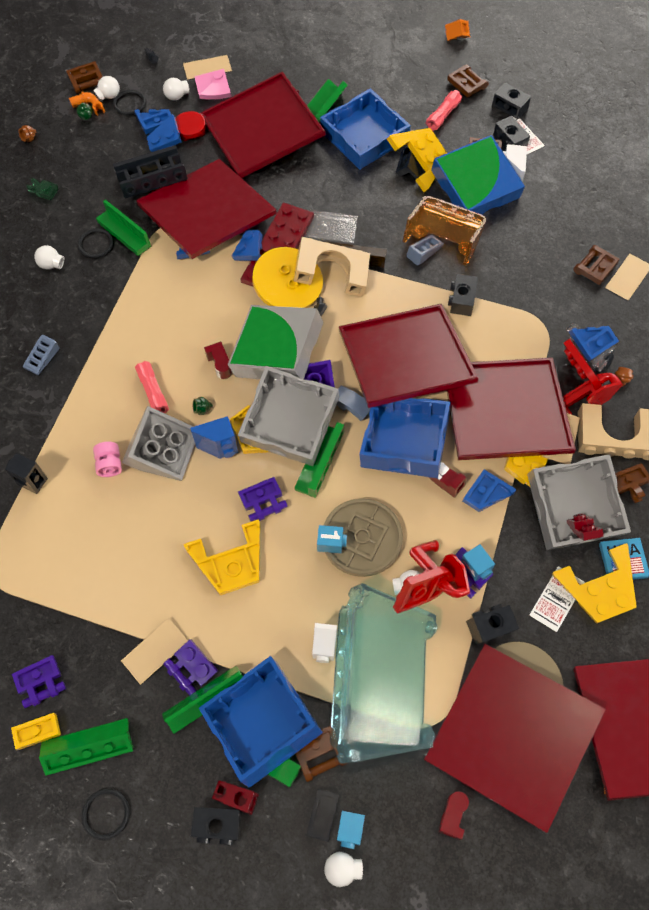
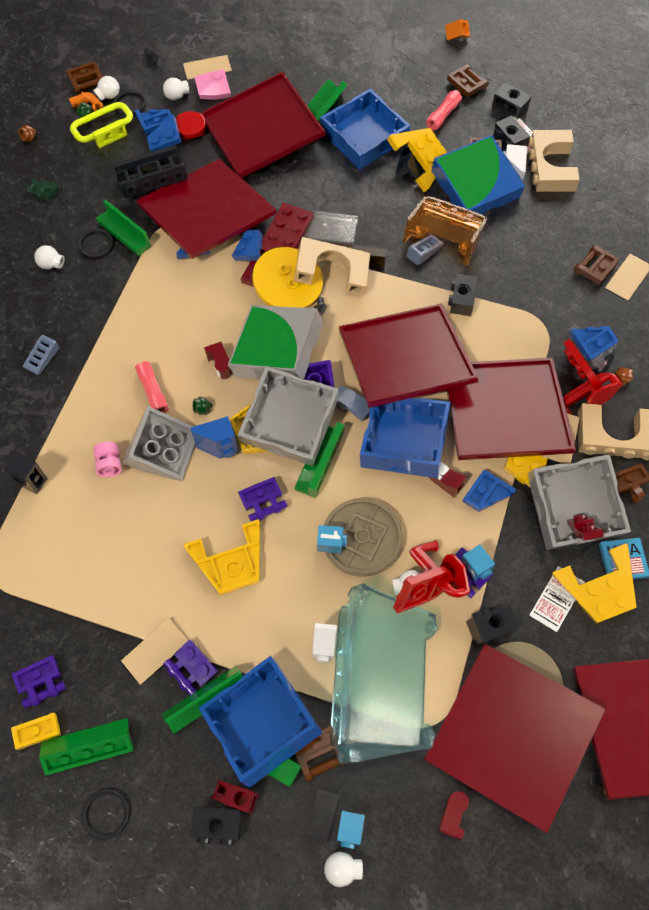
(108, 133): none -> neon yellow bar
(548, 177): none -> tan arch

